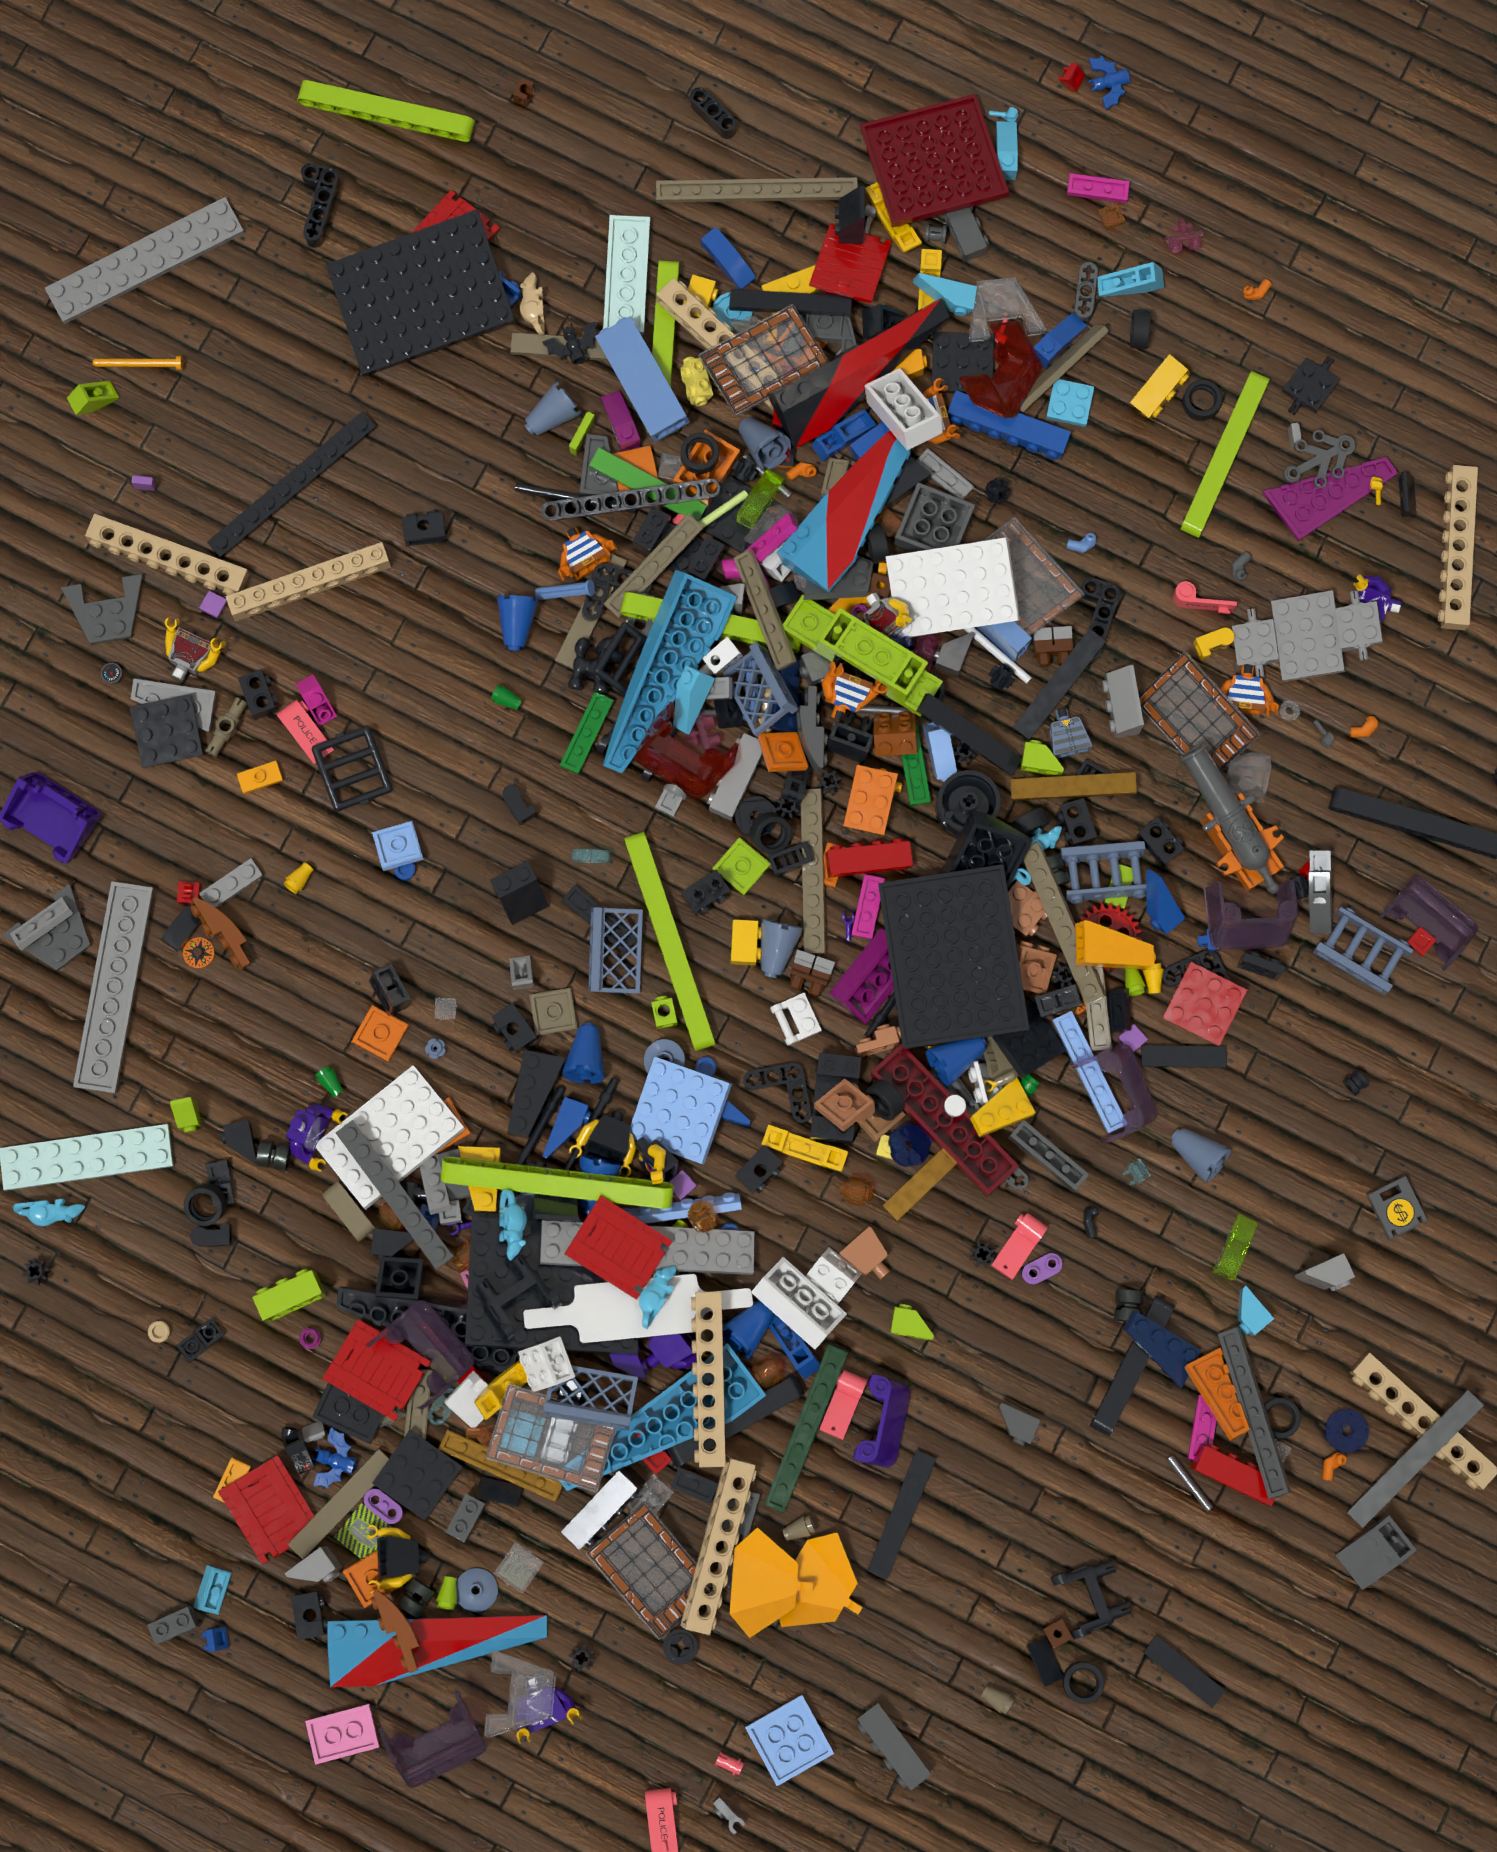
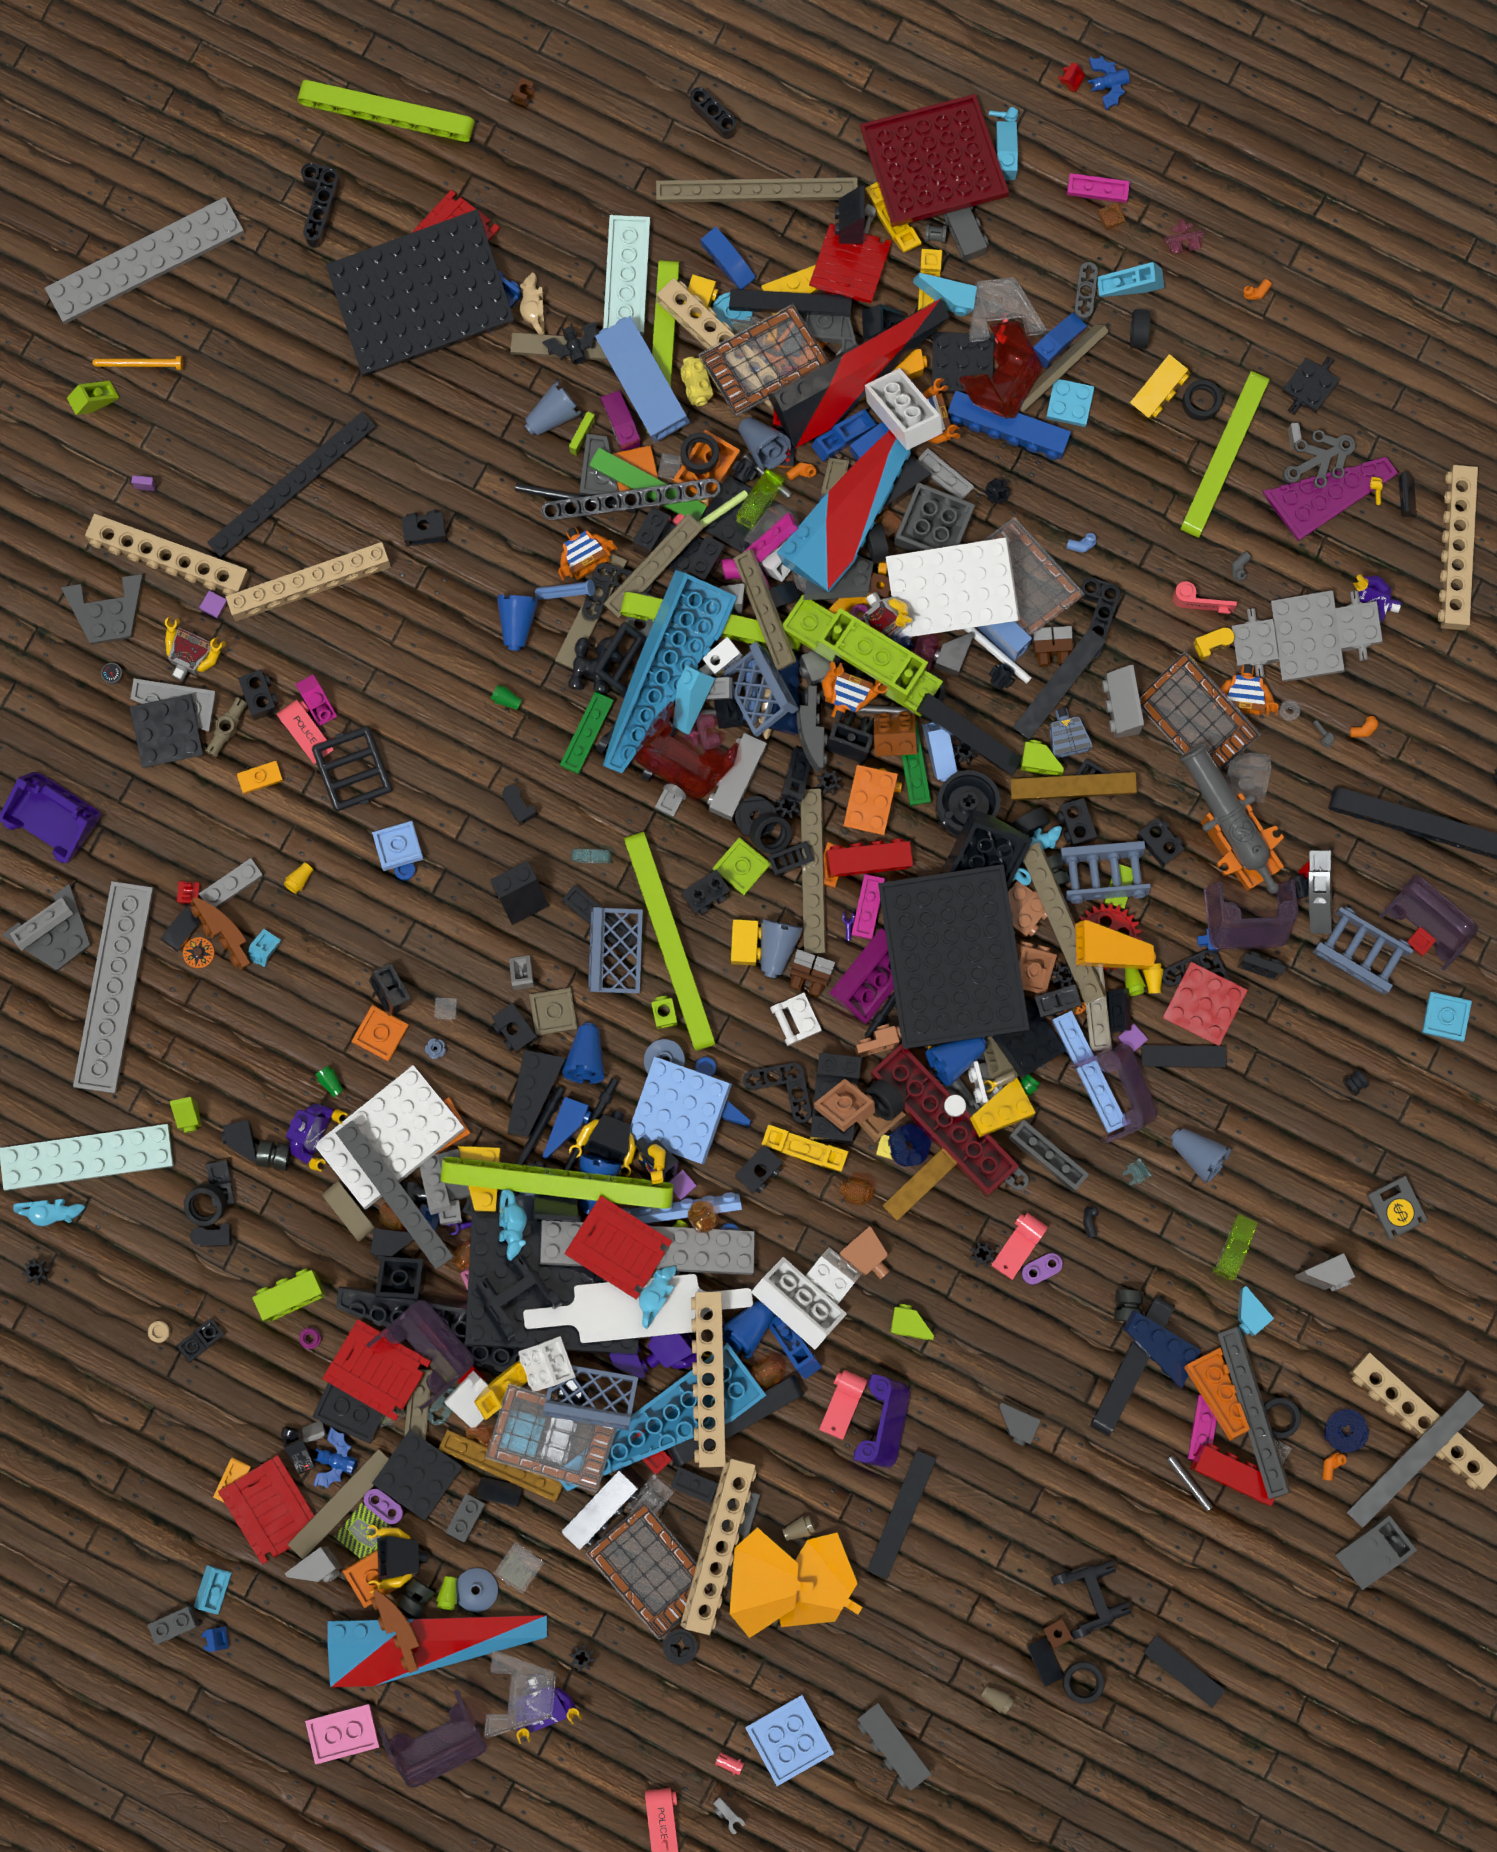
(263, 947): none -> medium azure bracket
(304, 1627): black brick -> none
(782, 751): orange tile -> none
(806, 1428): dark green tile -> none
(1161, 905): blue slope -> none
(1446, 1016): none -> medium azure plate

